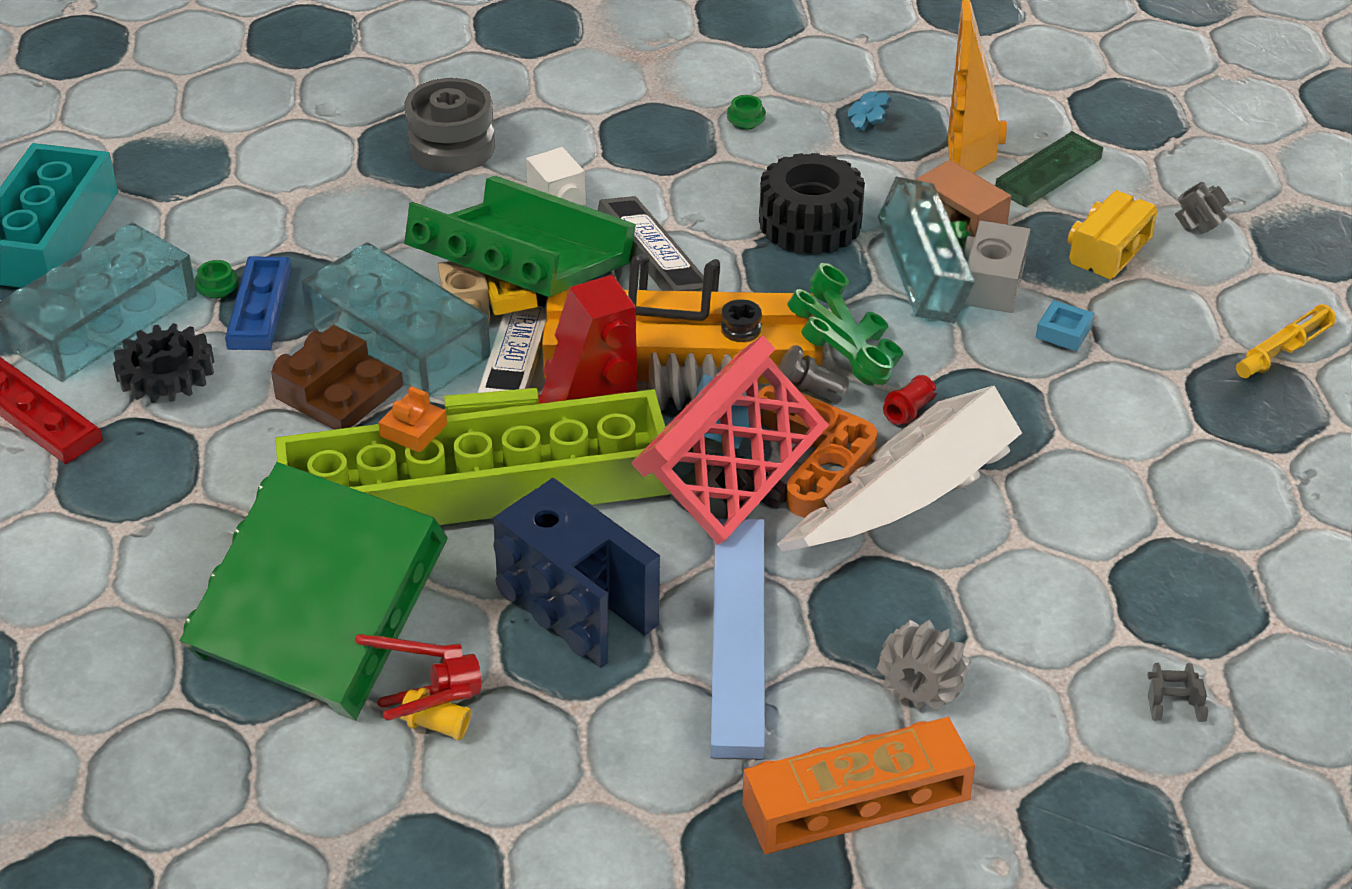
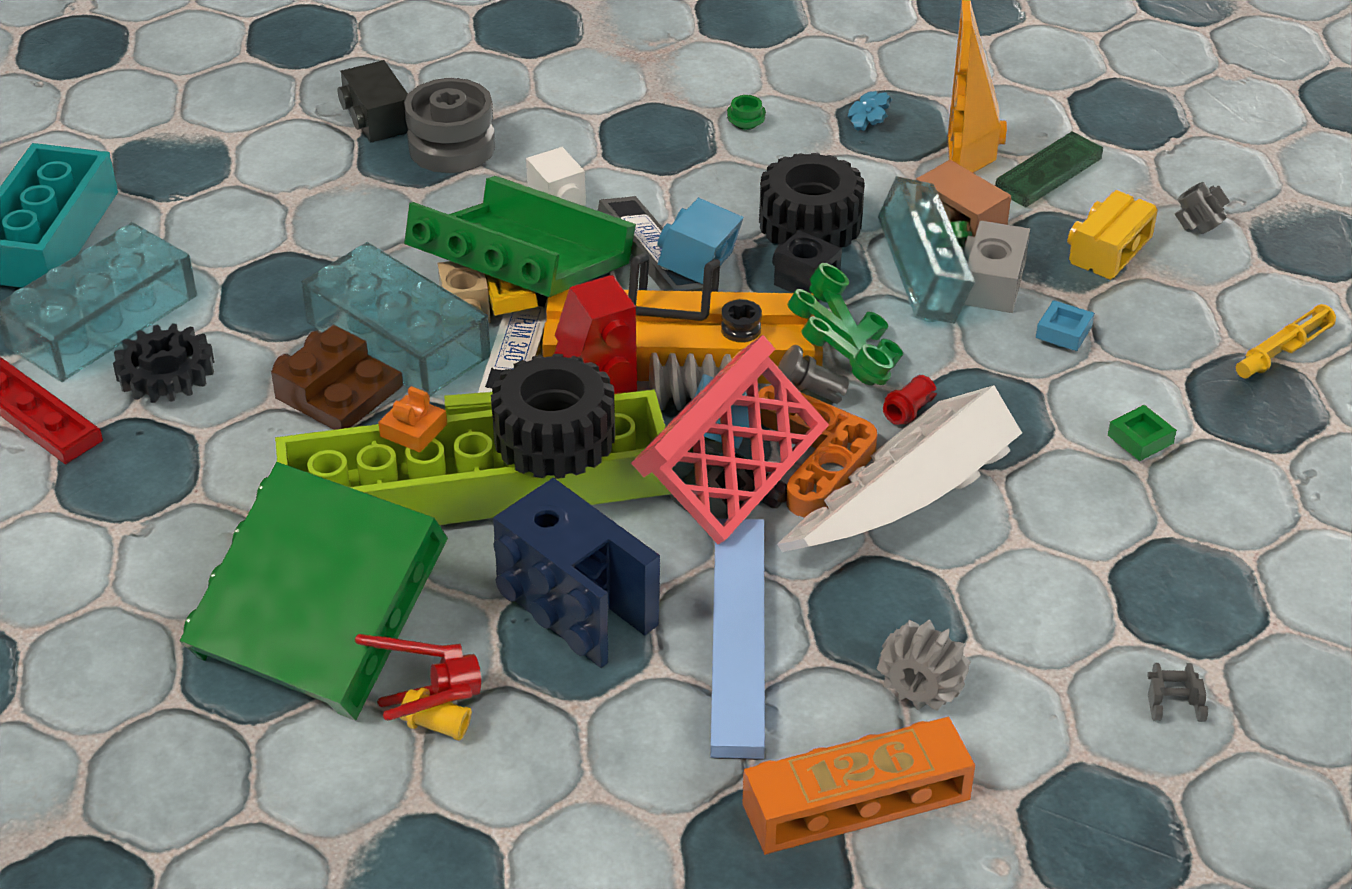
(216, 279): green plate -> none
(258, 303): blue tile -> none
(374, 100): none -> pearl dark grey brick
(553, 416): none -> black tyre
(697, 238): none -> dark azure brick
(799, 258): none -> black brick
(1141, 432): none -> green plate

